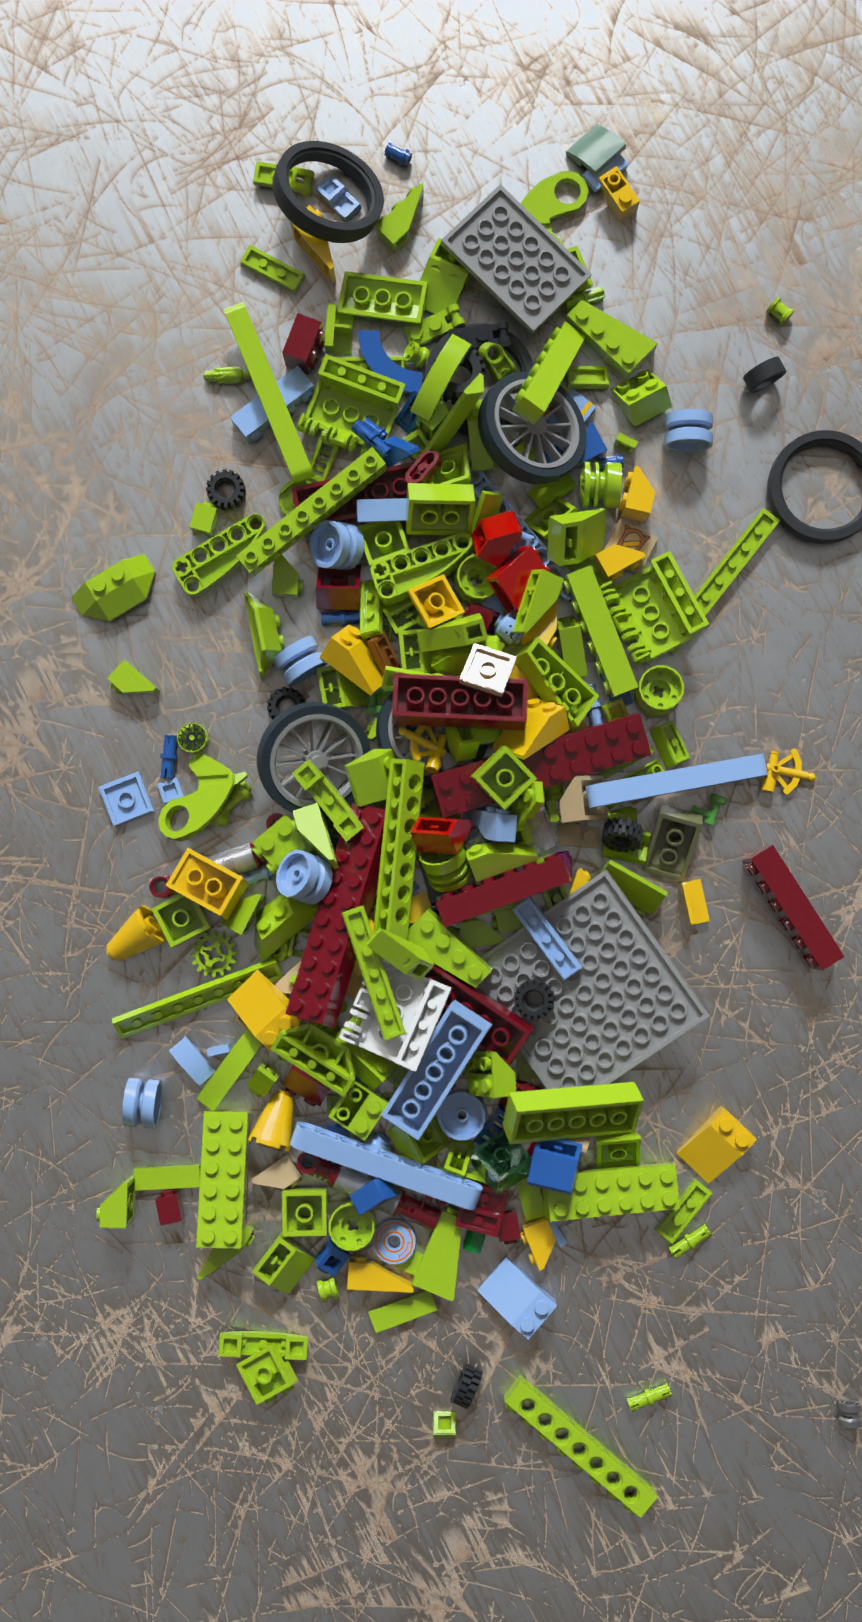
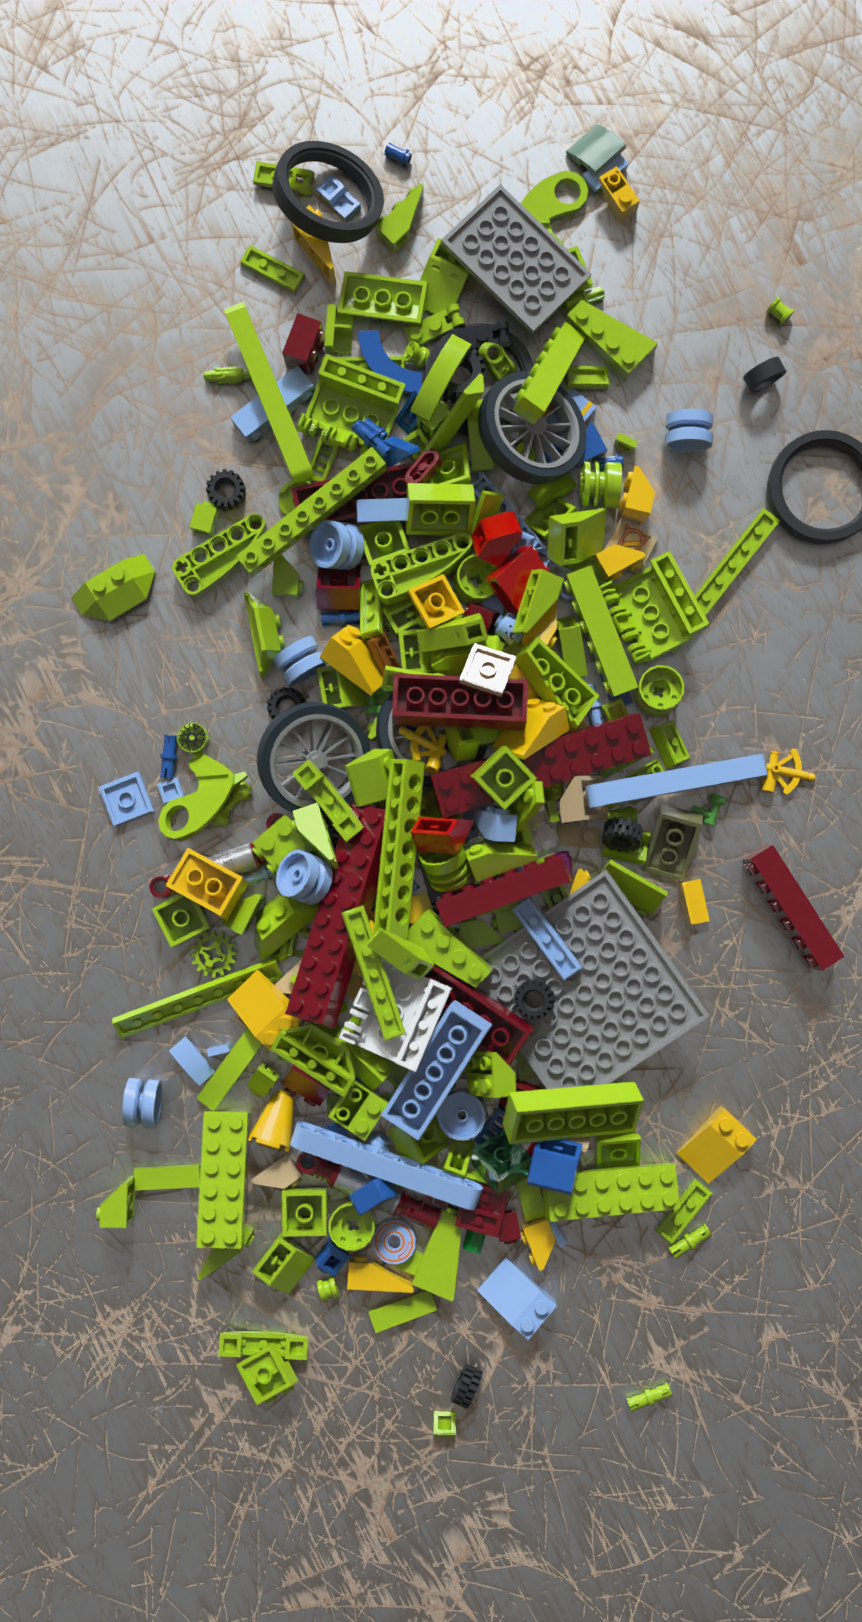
(130, 681): lime slope -> none
(136, 935): yellow cone -> none
(169, 1207): dark red brick -> none
(634, 1503): lime brick -> none
(642, 397): lime slope -> none
(849, 1414): flat silver wheel -> none

